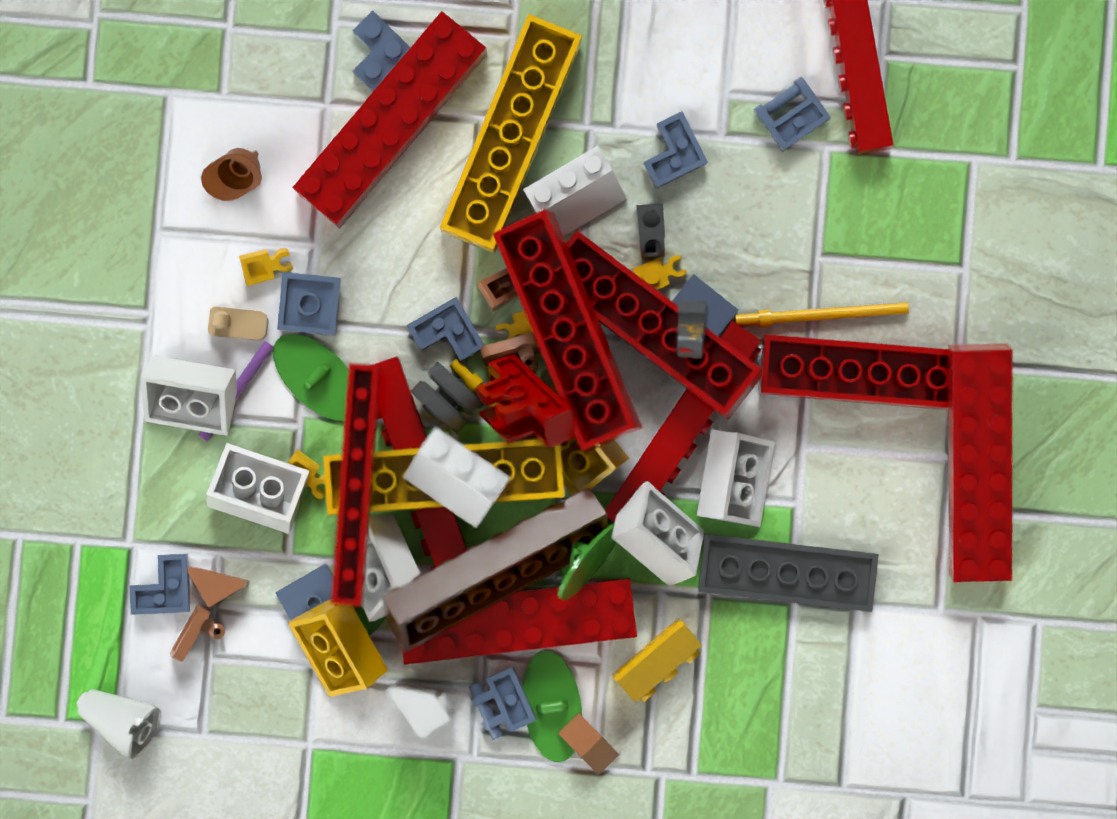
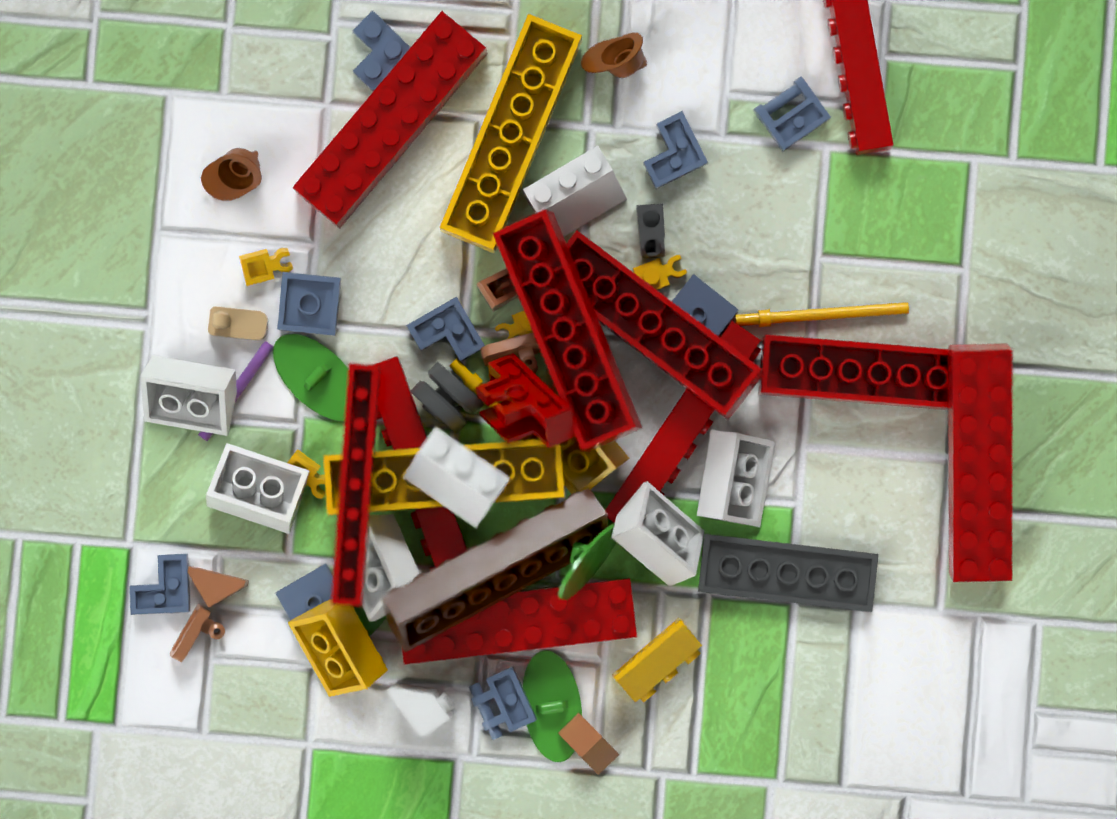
(120, 720): white cone -> none
(618, 56): none -> dark orange piece
(692, 328): dark grey leg -> none

